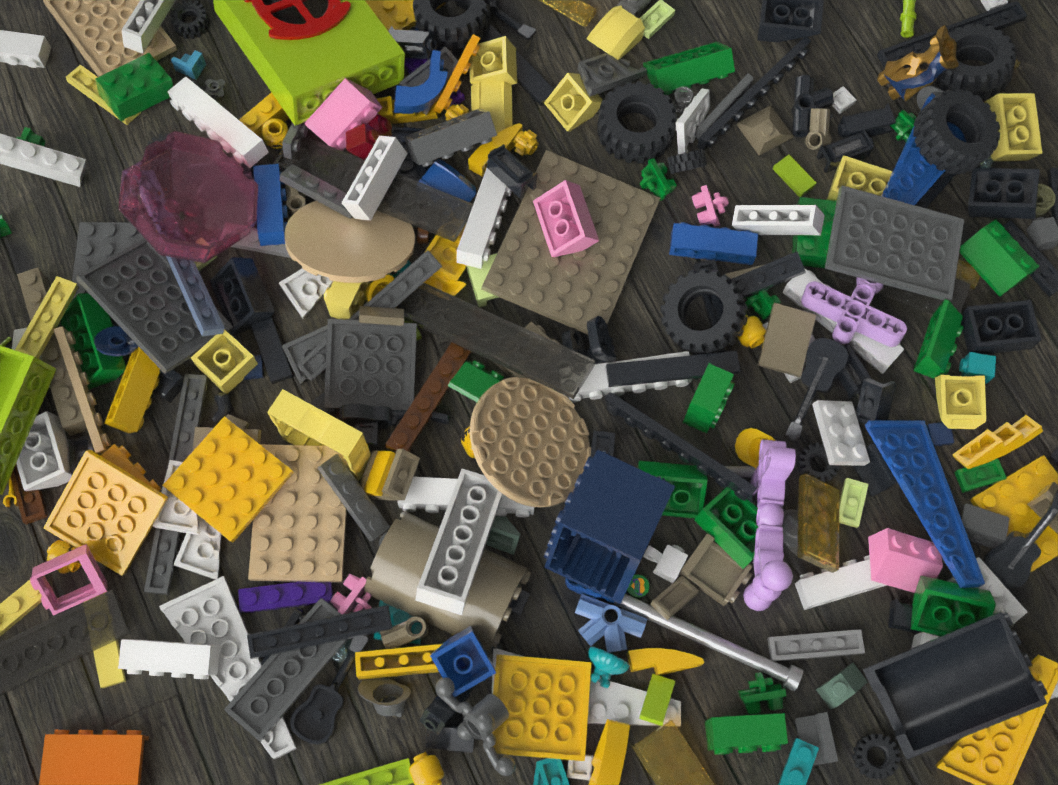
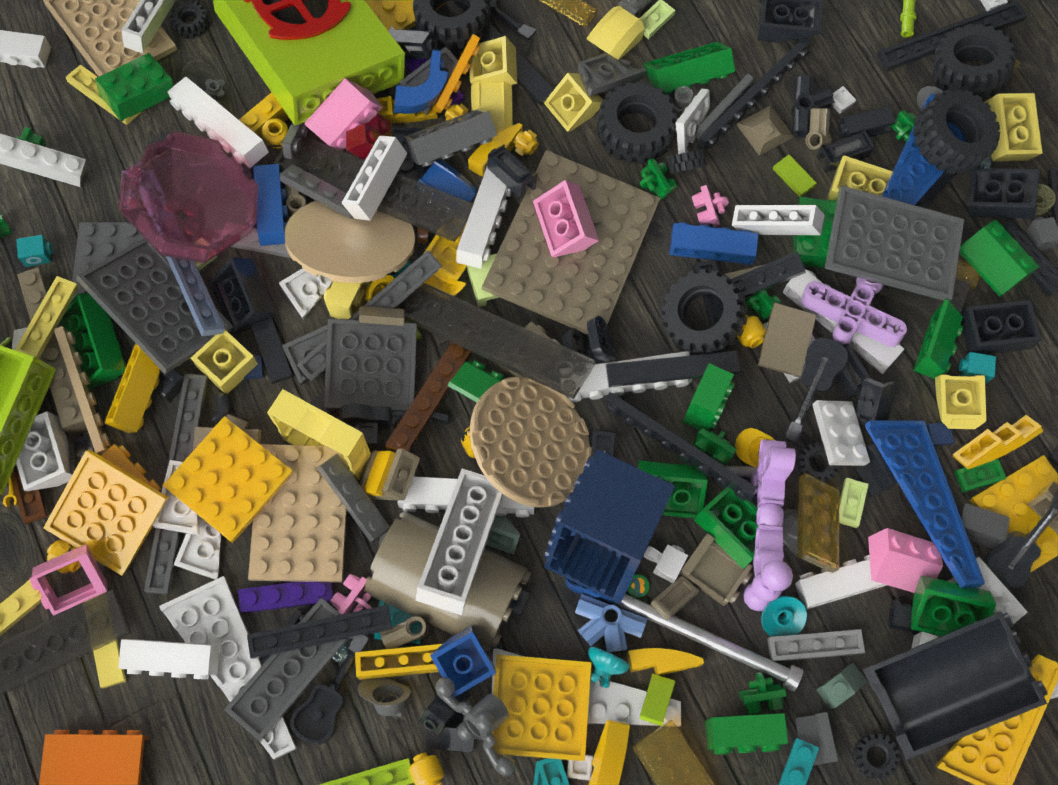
(34, 250): none -> teal brick
(114, 342): dark blue dish -> none
(190, 65): dark azure panel -> none
(715, 445): none -> green hips
(790, 623): none -> teal dish
(910, 80): pearl gold hips -> none

